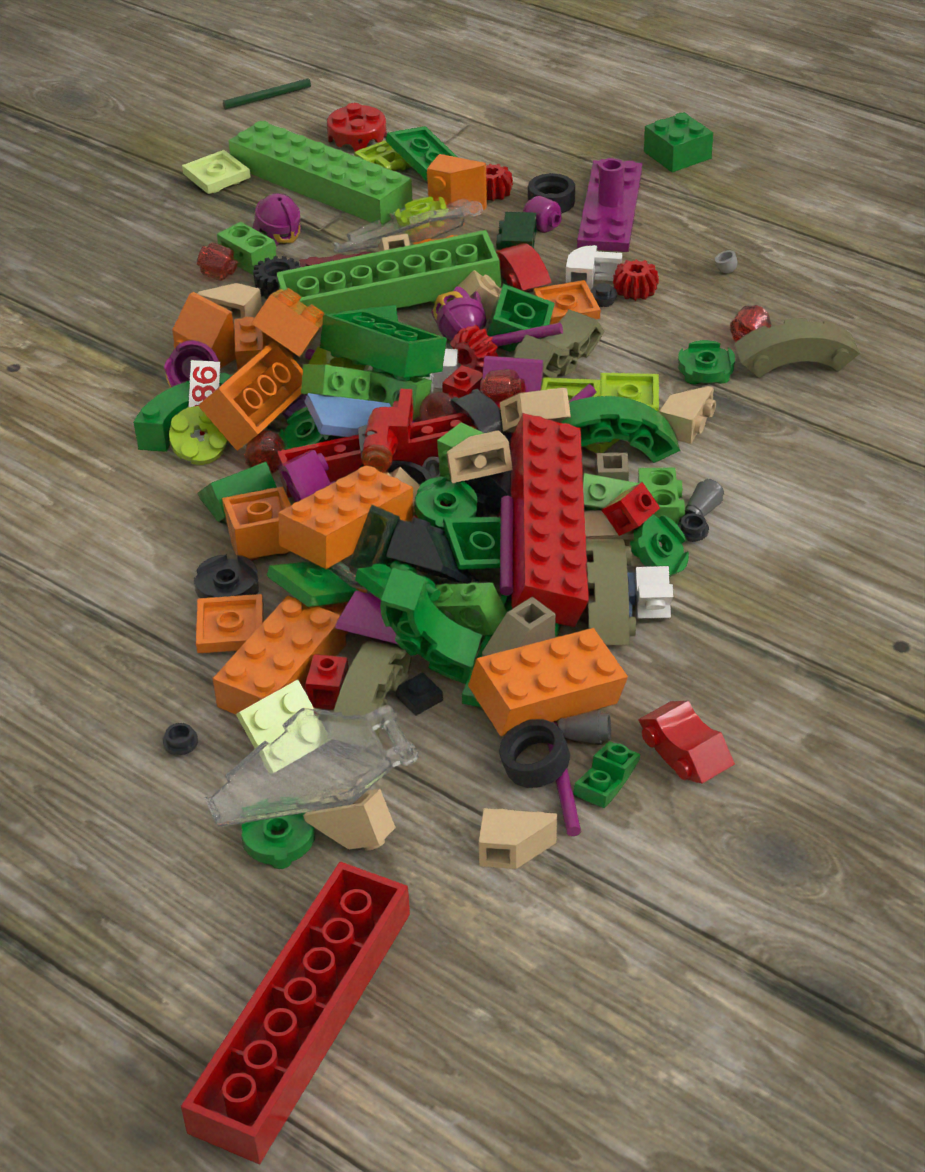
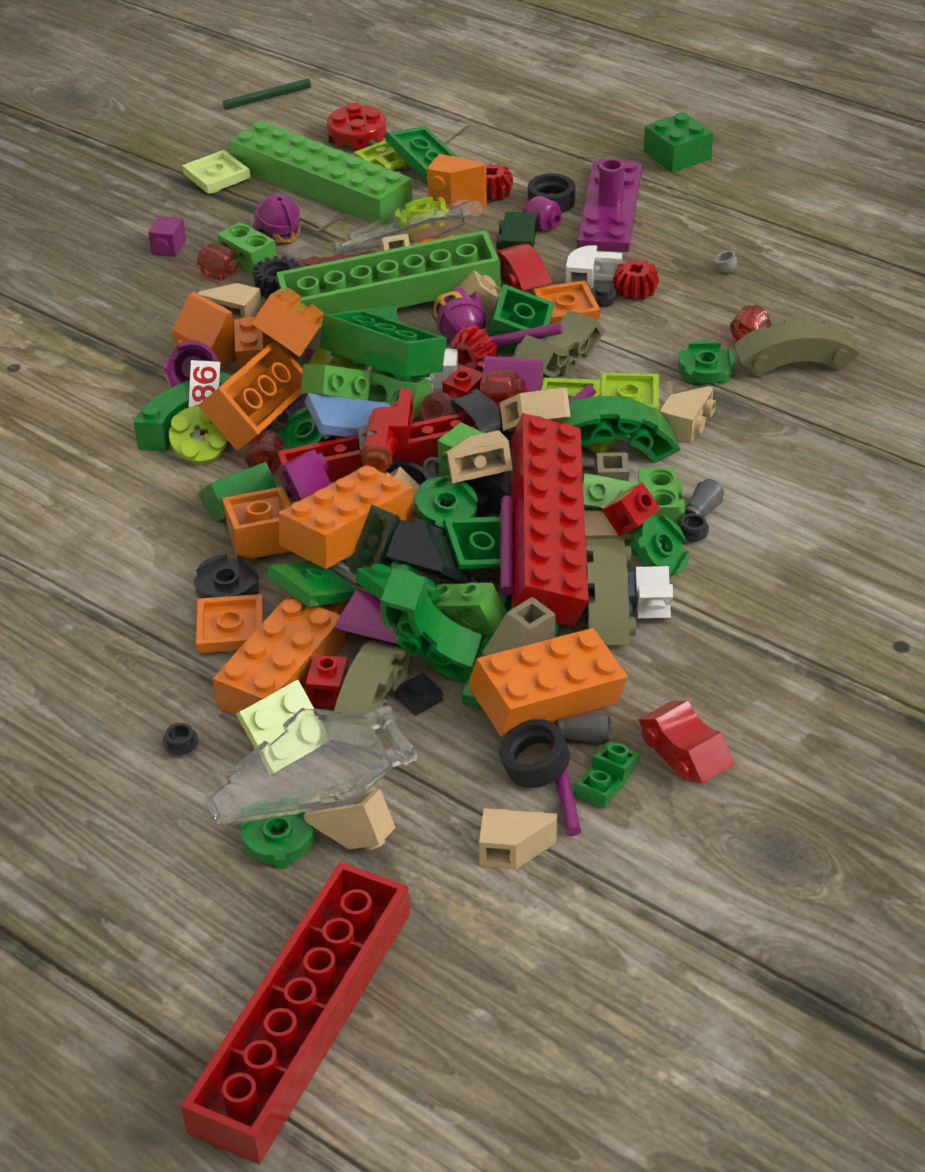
(167, 236): none -> magenta brick

